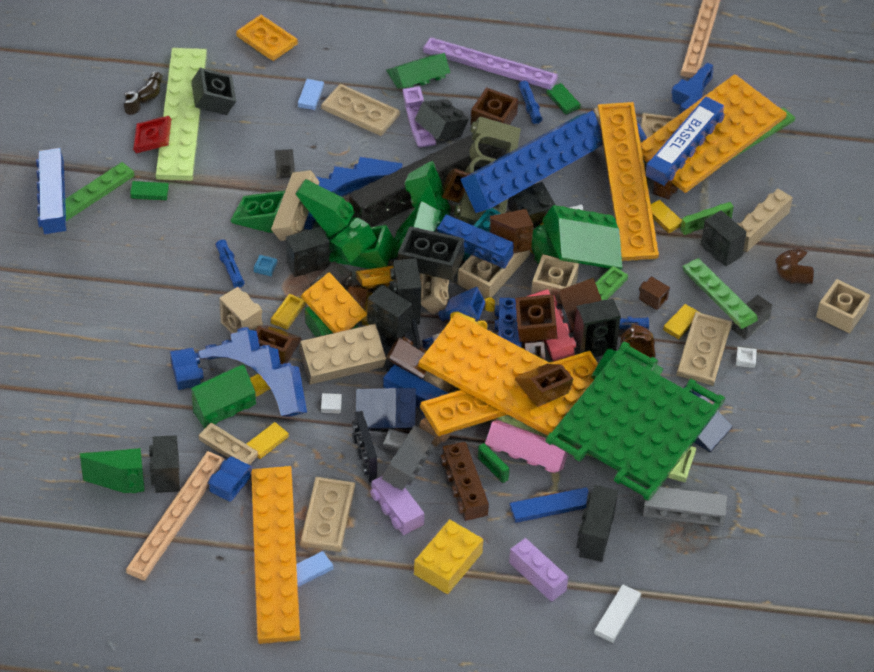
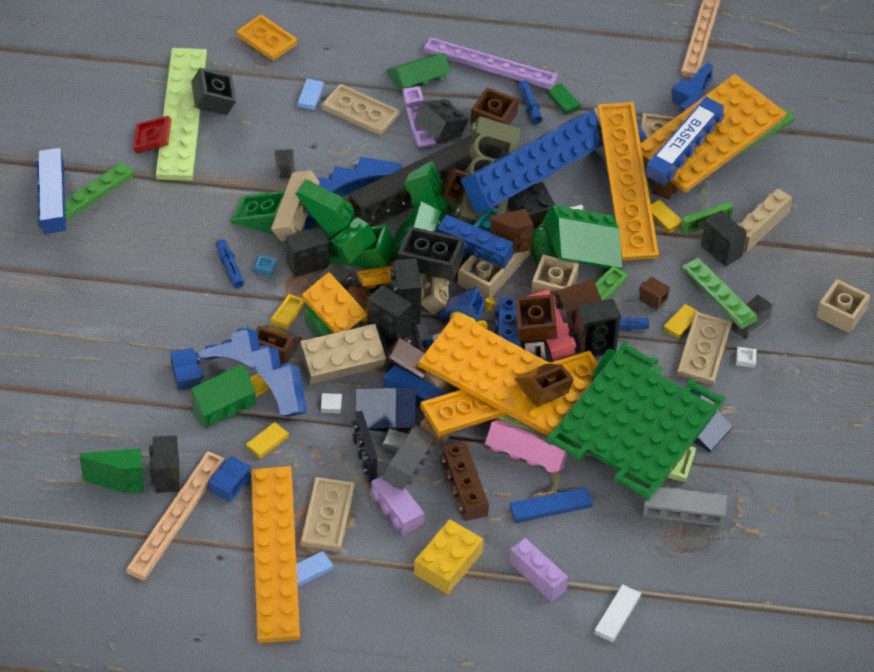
(146, 93): dark brown piece -> none
(149, 190): green tile -> none
(227, 444): tan plate -> none
(239, 311): tan brick -> none
(493, 463): green tile -> none
(597, 523): pearl dark grey brick -> none
(640, 339): reddish brown helmet -> none
(789, 269): reddish brown helmet -> none

